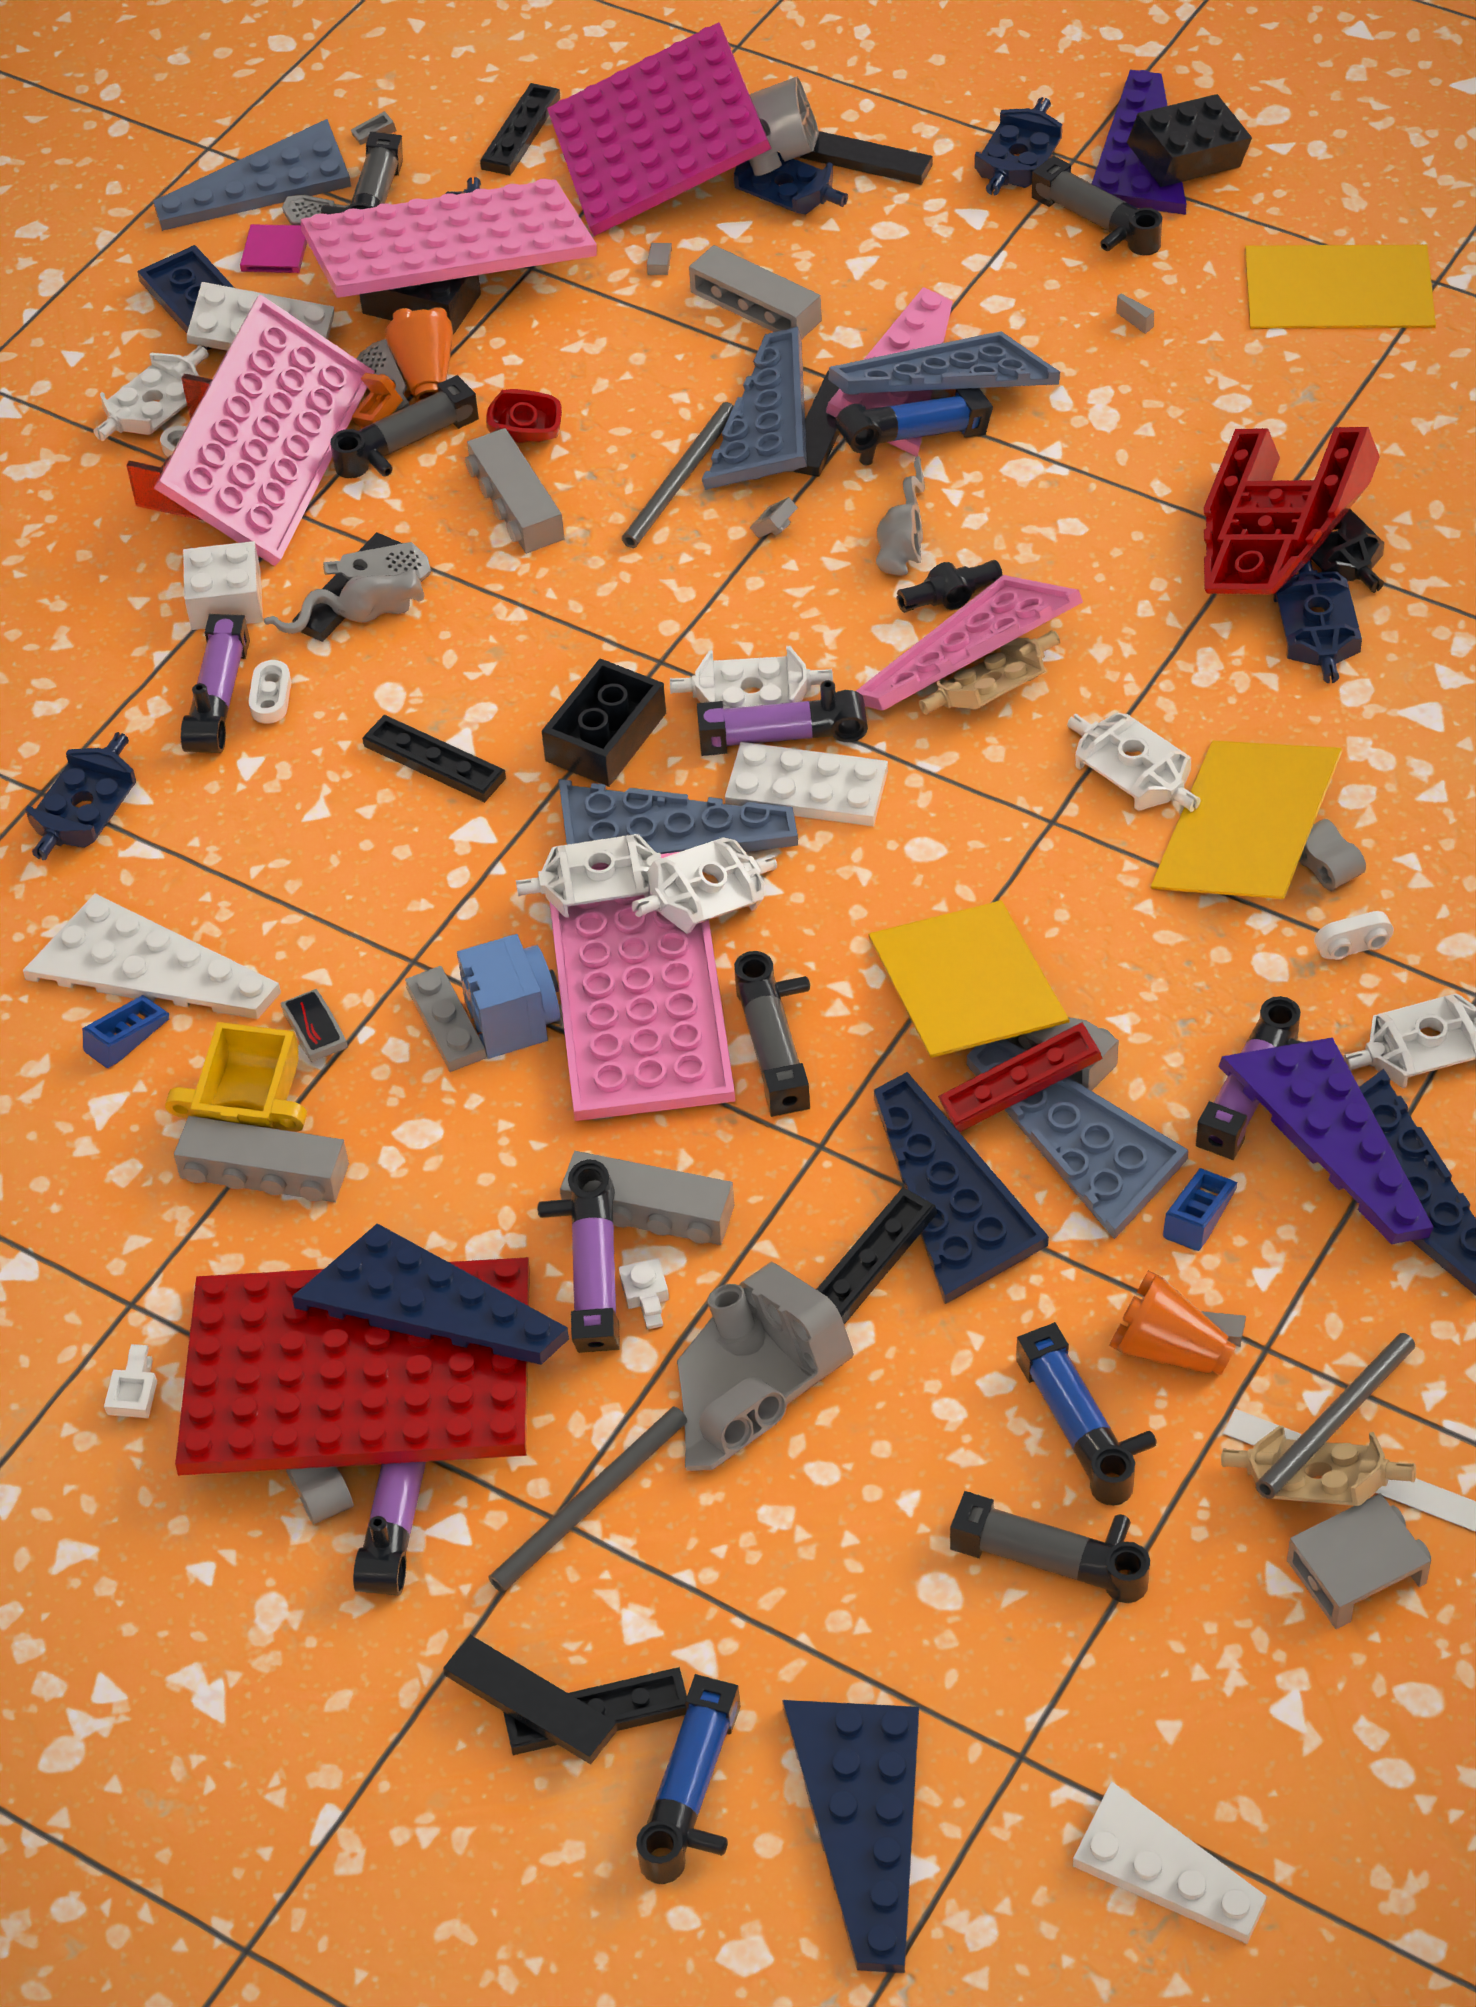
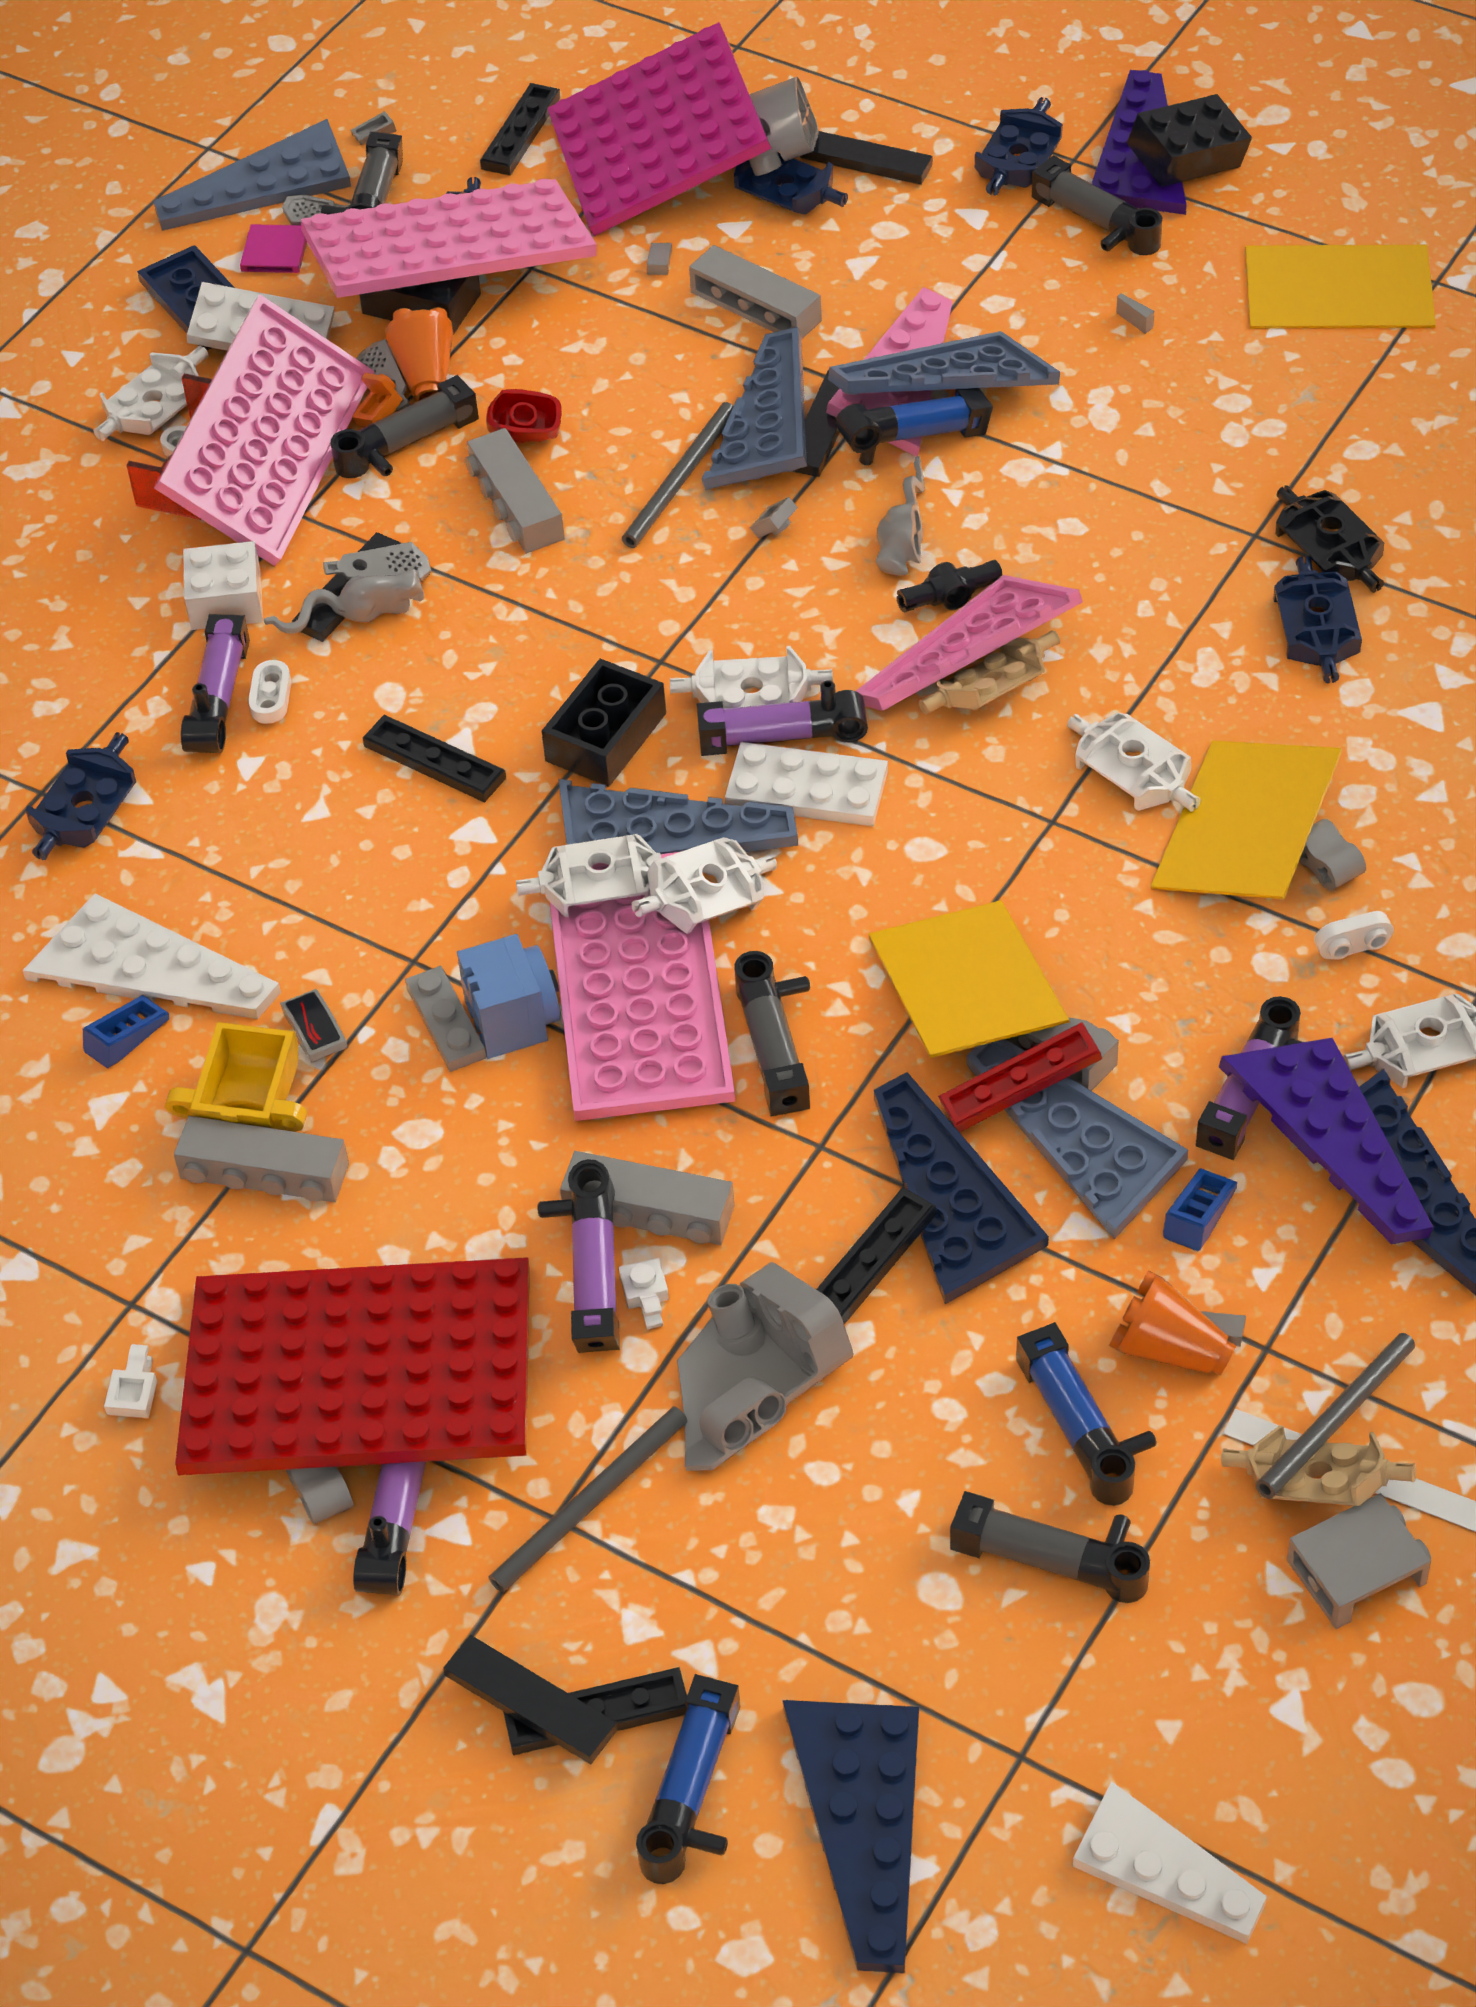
(425, 1296): dark blue wing -> none
(1269, 529): red wedge -> none

